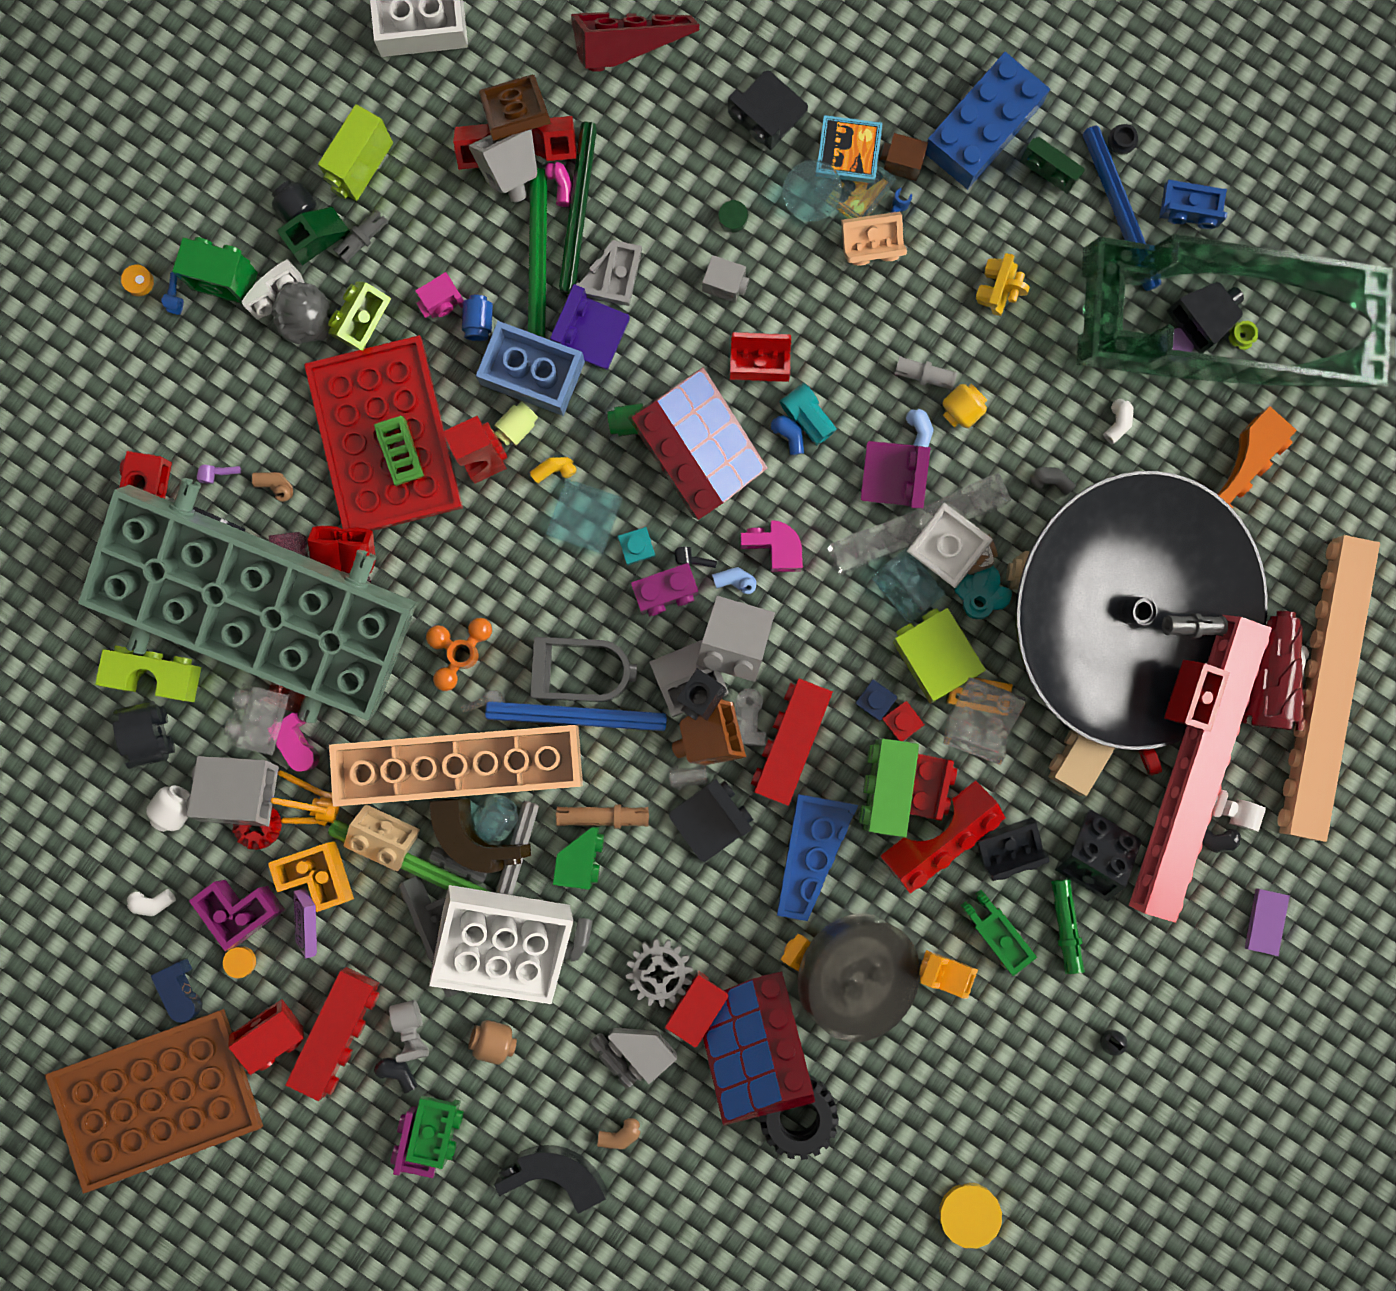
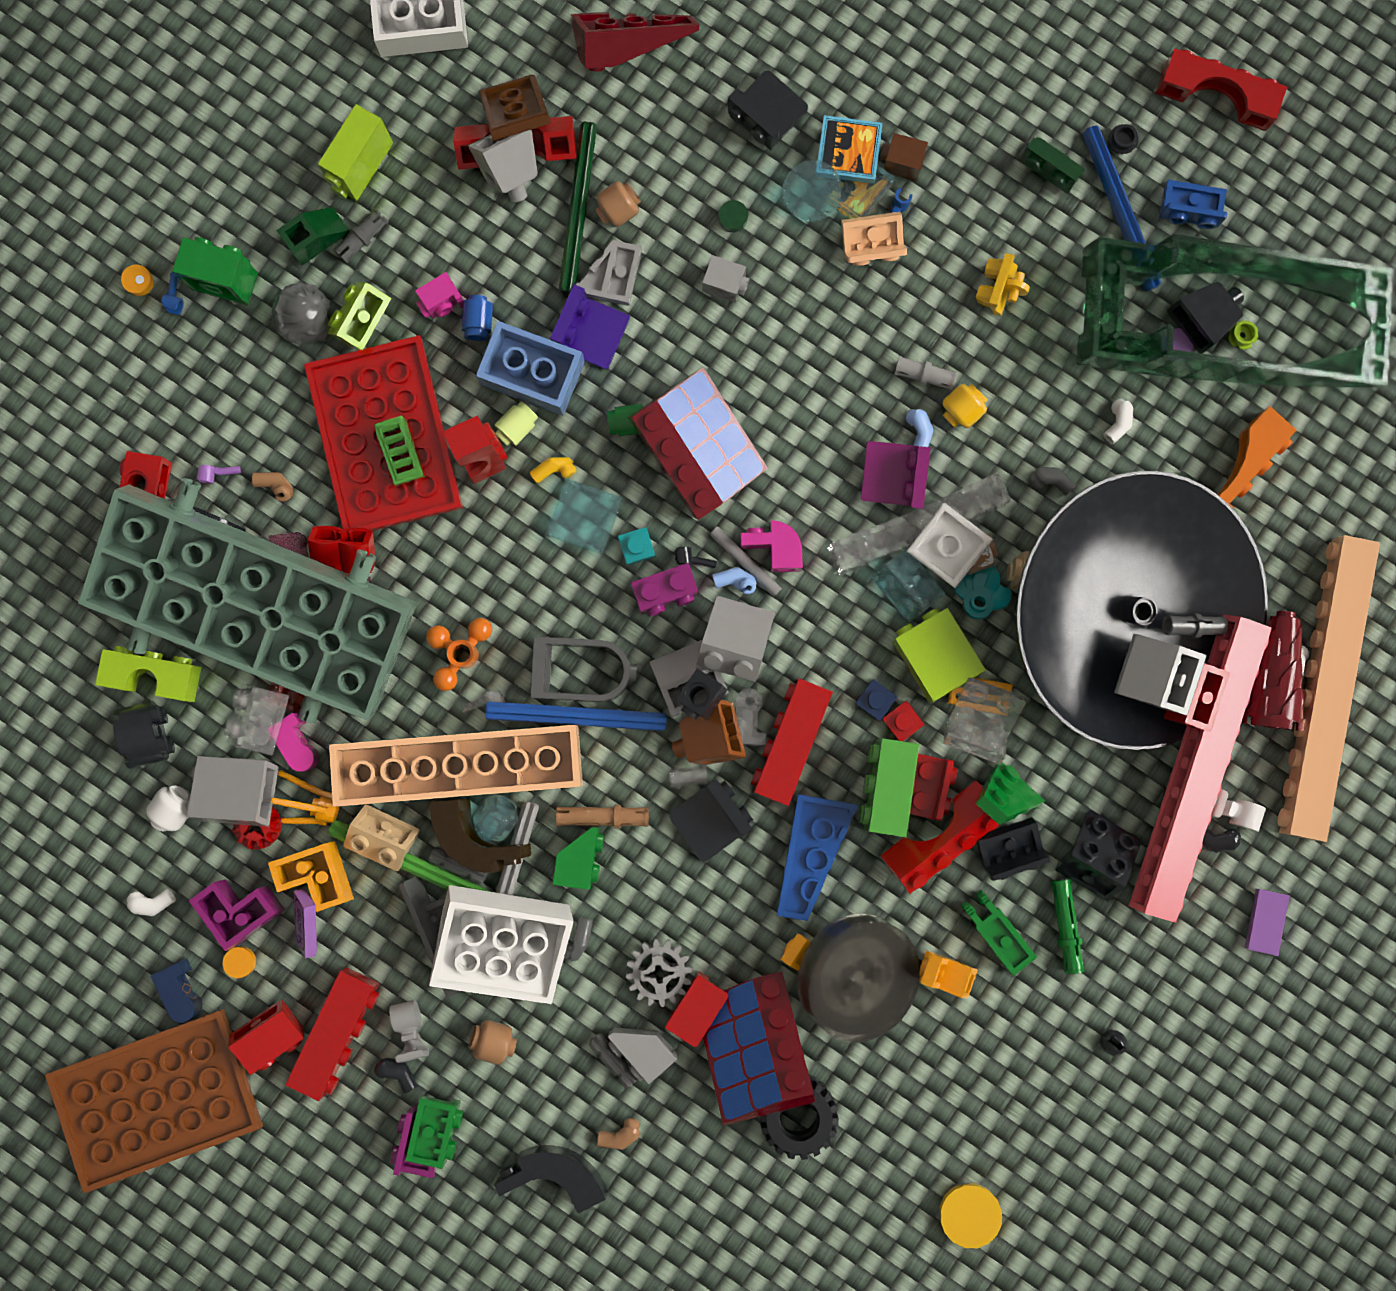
(264, 292): white slope -> none
(291, 200): black head -> none
(537, 254): green axle -> none
(564, 183): dark pink arm -> none
(617, 204): none -> medium nougat head
(745, 561): none -> light grey bar
(760, 357): red bracket -> none
(790, 430): blue arm -> none
(803, 407): teal piece -> none
(986, 120): blue brick -> none
(1007, 795): none -> green wing
(1079, 763): tan brick -> none
(1150, 761): red tile -> none
(1160, 674): none -> light grey slope
(1254, 97): none -> red arch

